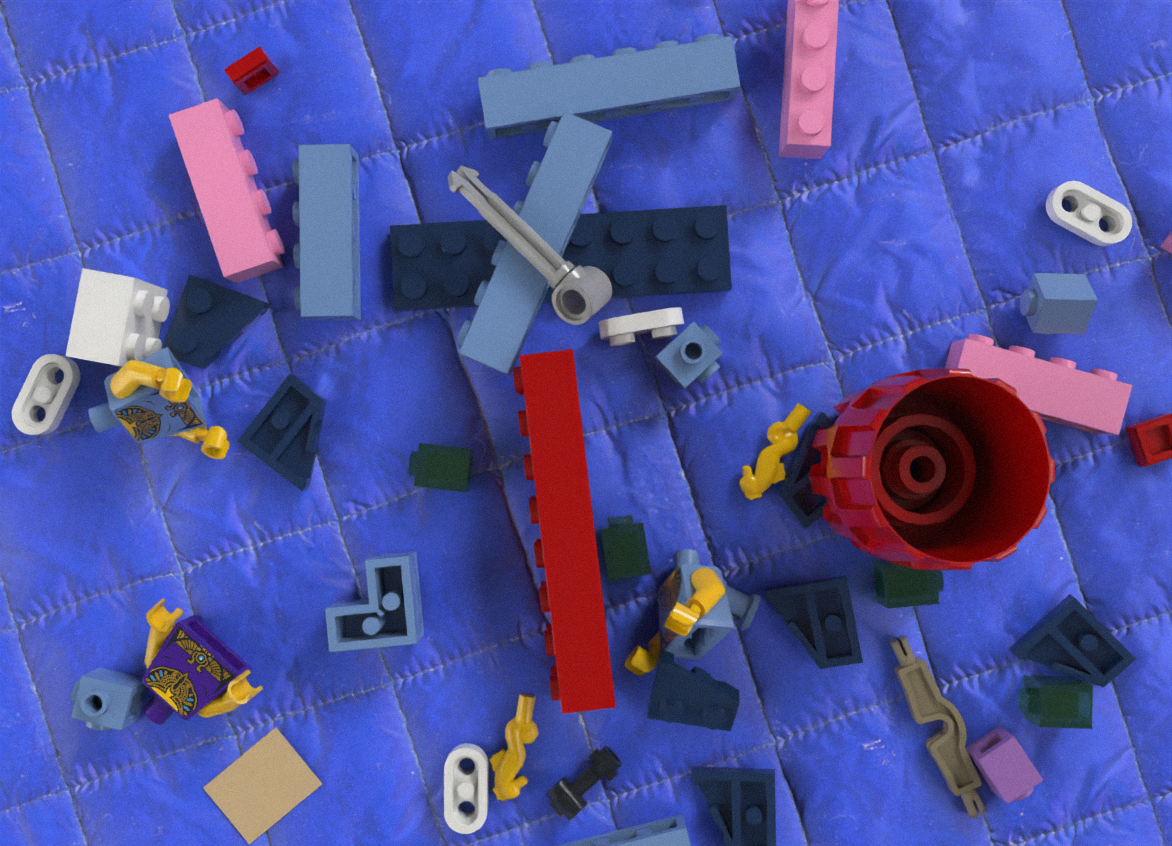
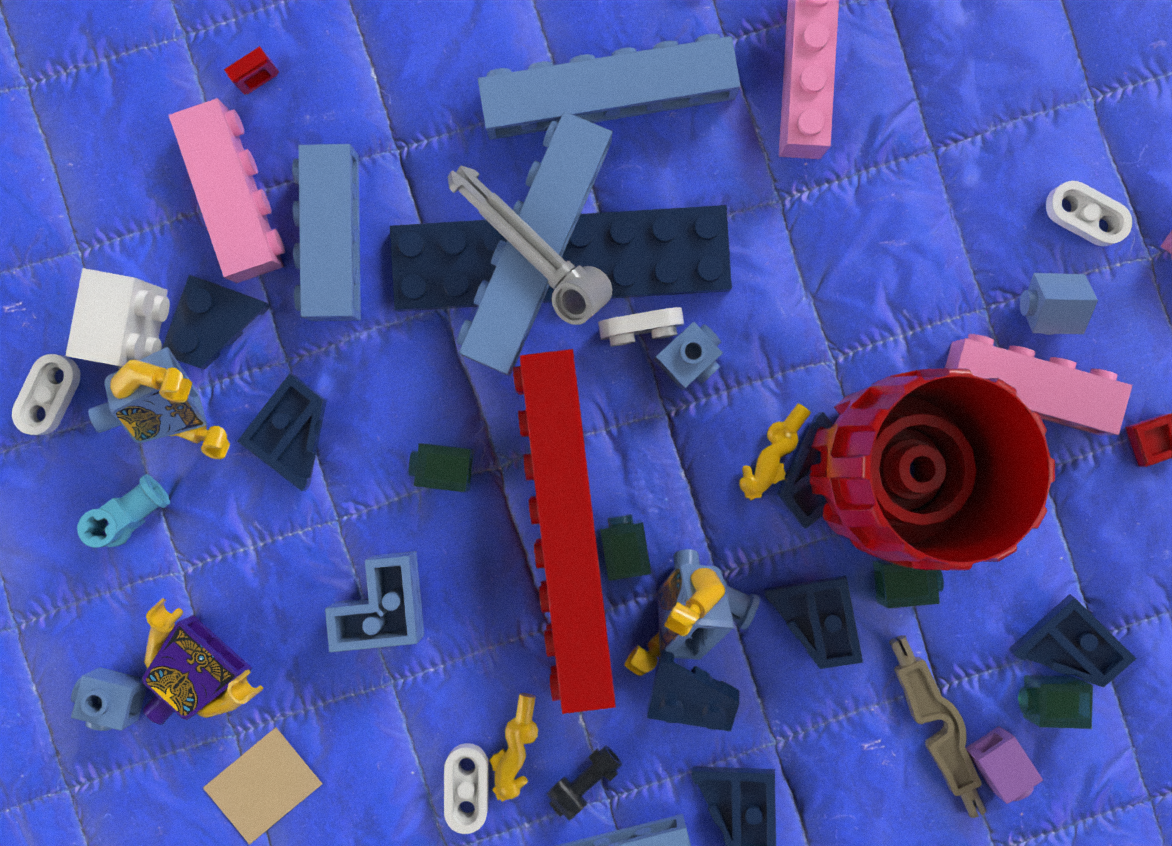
(122, 514): none -> medium azure connector

